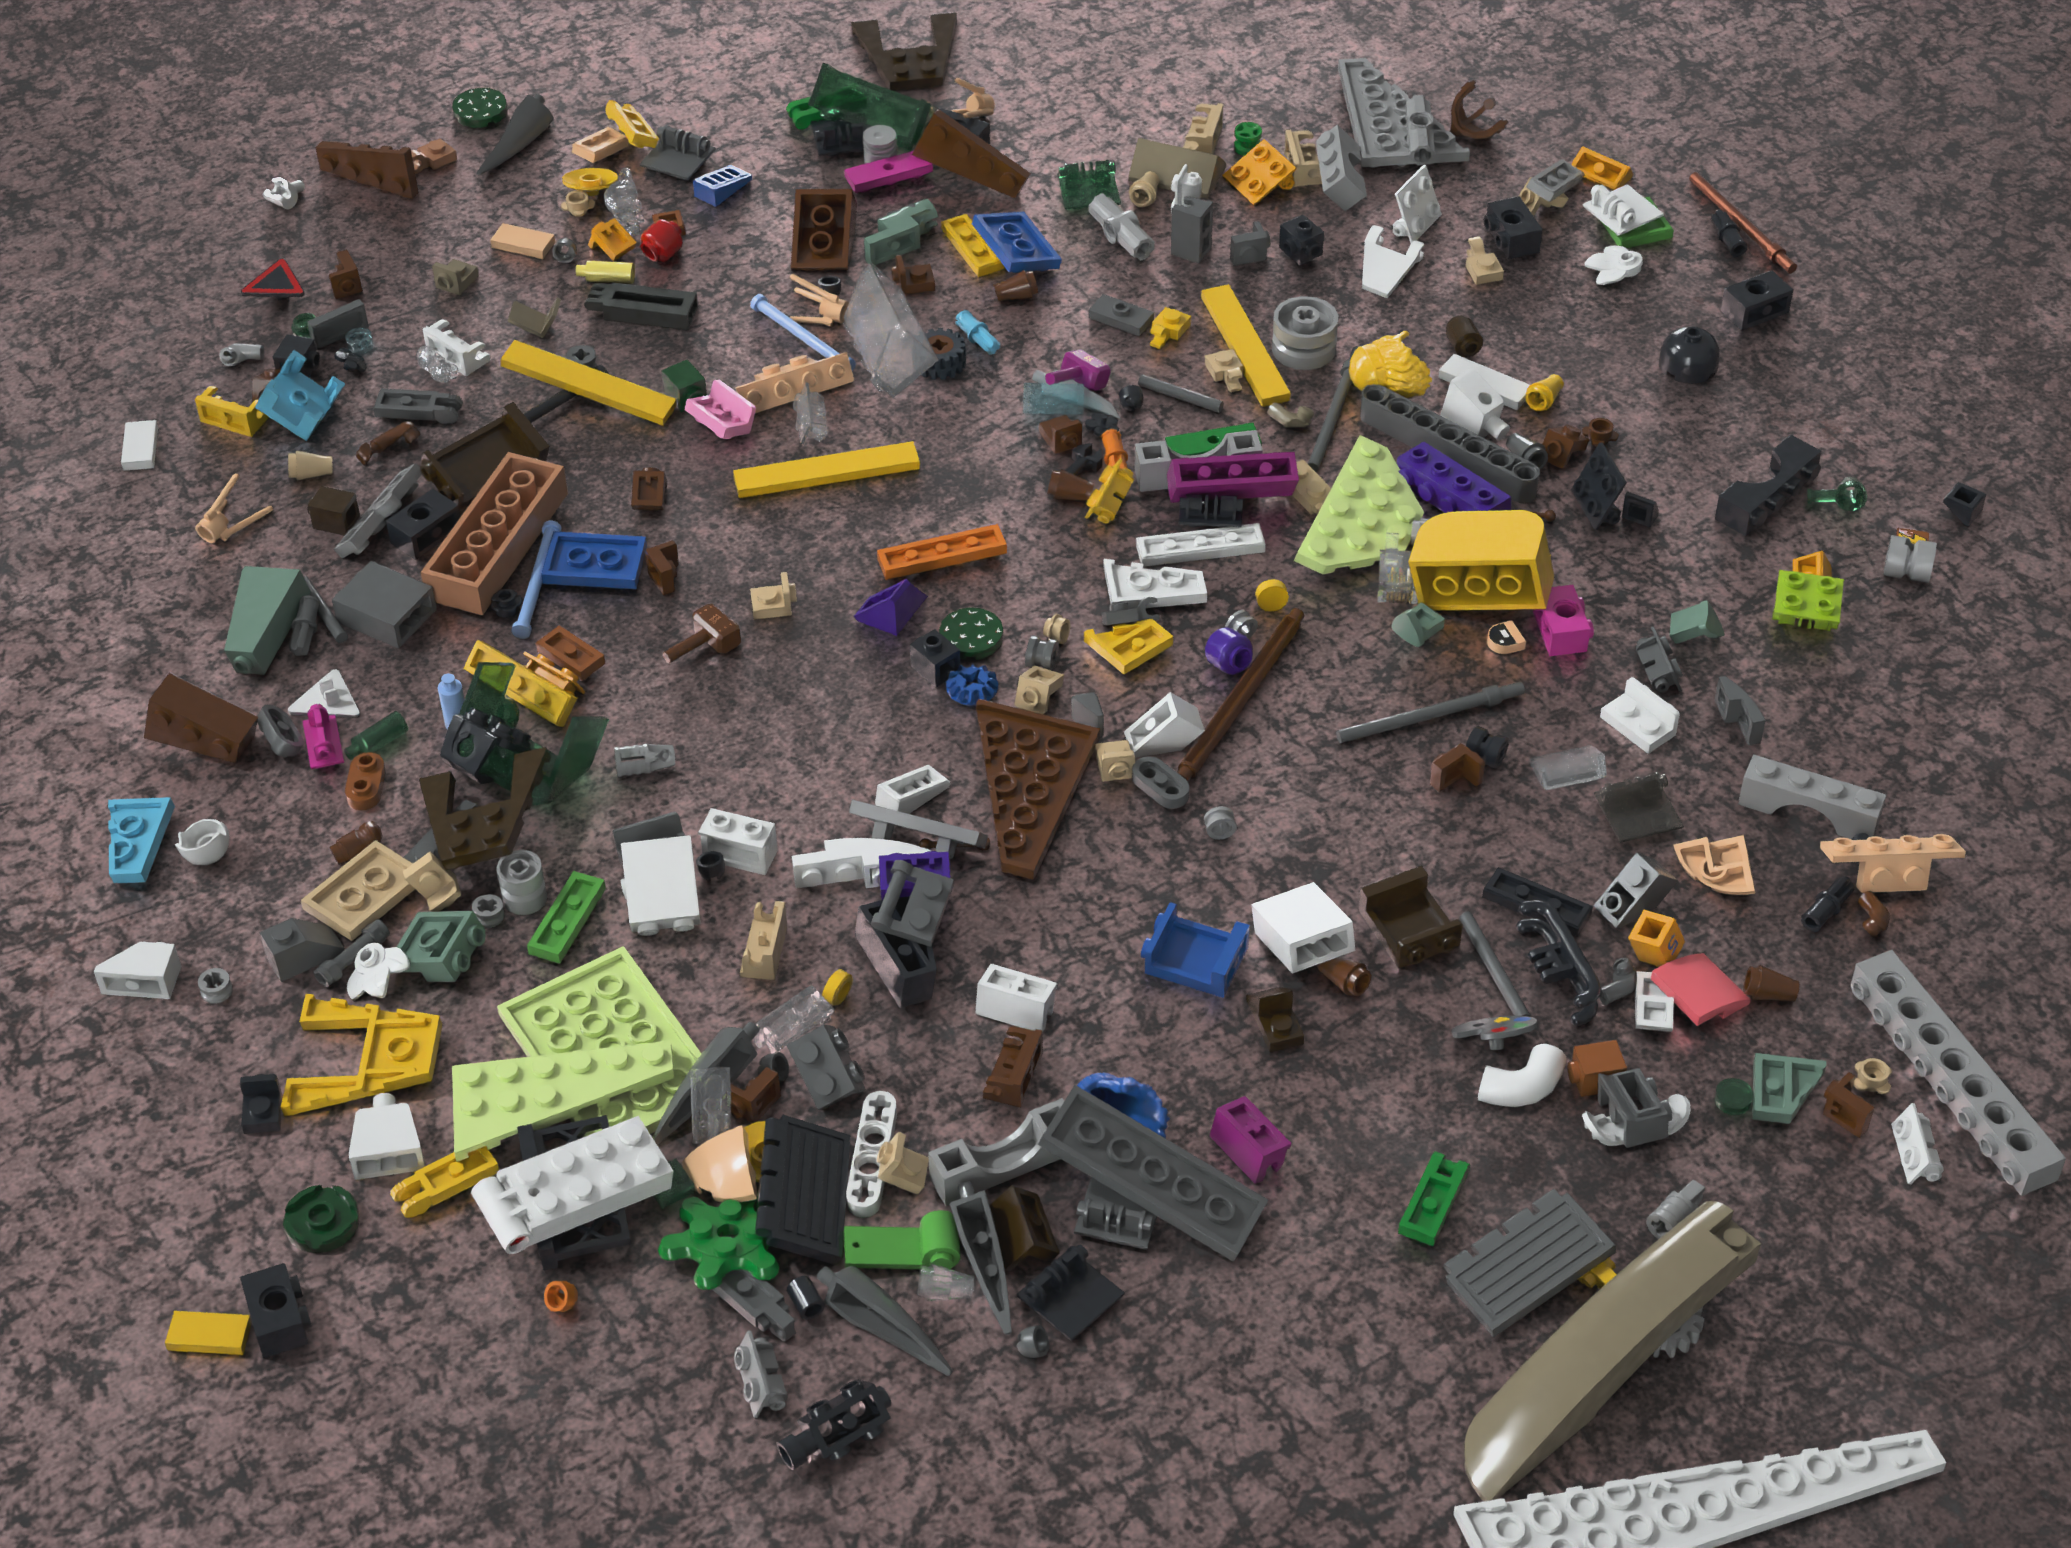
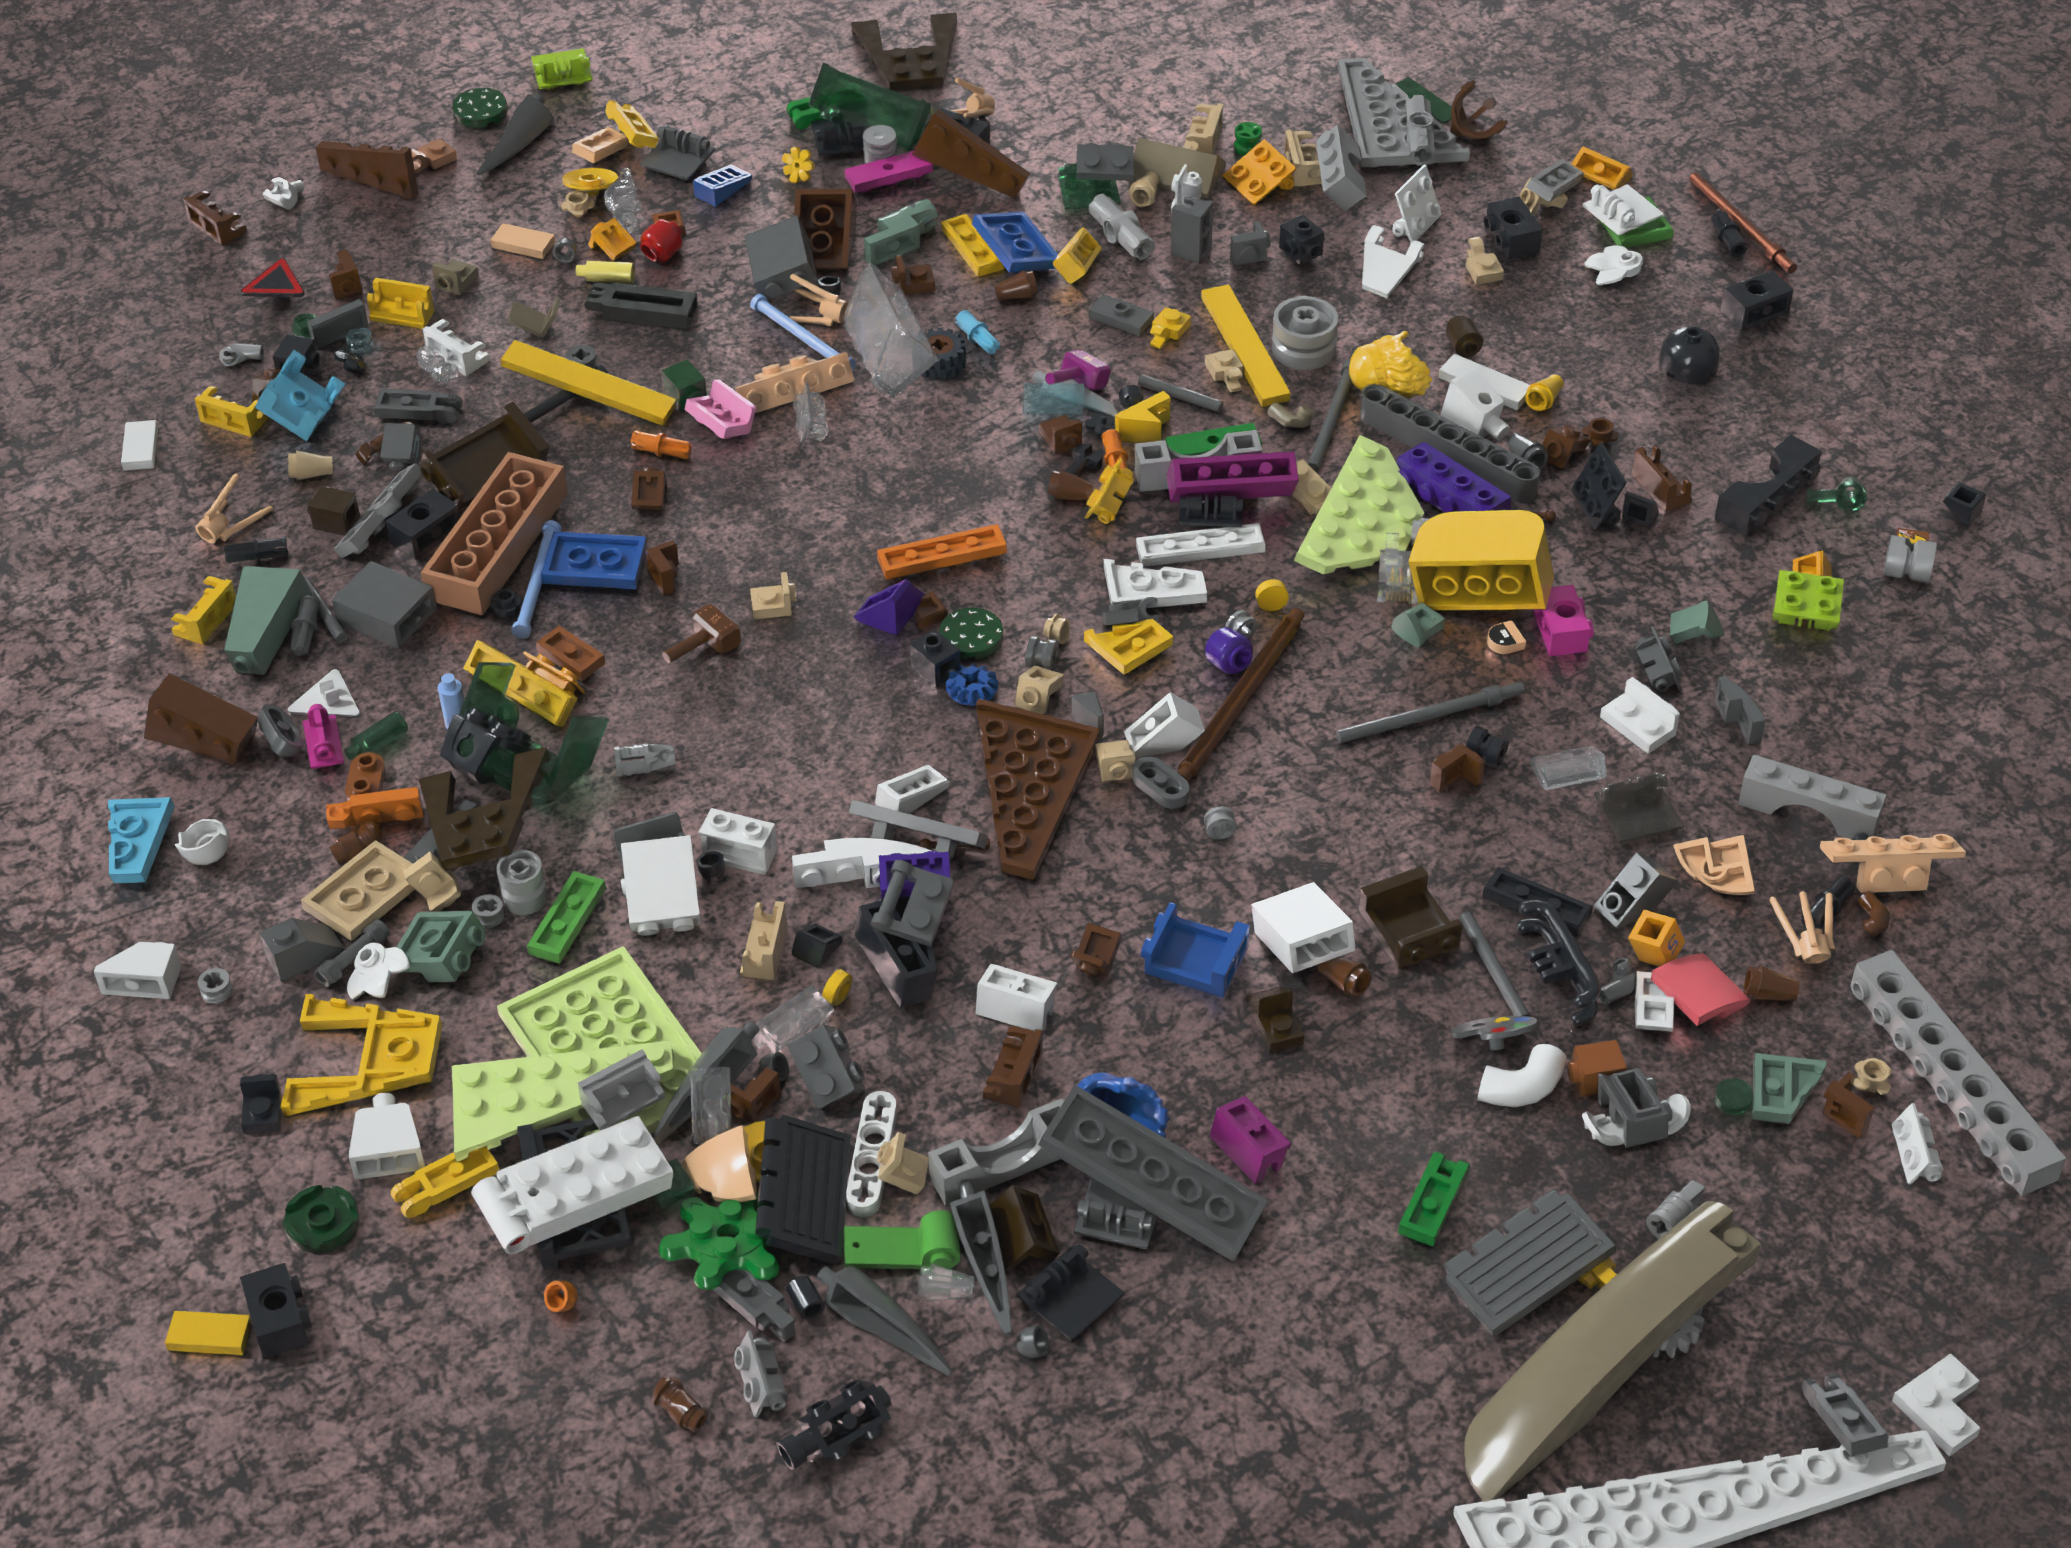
(207, 613): none -> yellow hinge
(213, 220): none -> reddish brown hinge
(256, 550): none -> black axle
(377, 807): none -> orange hinge
(400, 303): none -> yellow hinge
(400, 446): none -> dark grey brick
(562, 68): none -> lime hinge
(621, 1090): none -> light grey hinge
(660, 444): none -> orange axle
(679, 1404): none -> reddish brown arm
(777, 254): none -> dark grey brick
(798, 164): none -> yellow plant
(815, 944): none -> black slope
(826, 469): yellow tile -> none
(930, 610): none -> reddish brown tile
(1074, 258): none -> yellow slope
(1096, 950): none -> reddish brown bracket
(1105, 162): none -> dark grey bracket
(1144, 420): none -> yellow slope
(1439, 108): none -> dark green sticker
(1659, 480): none -> reddish brown hinge
(1813, 945): none -> light nougat plant
(1845, 1415): none -> dark grey hinge
(1932, 1403): none -> white plate

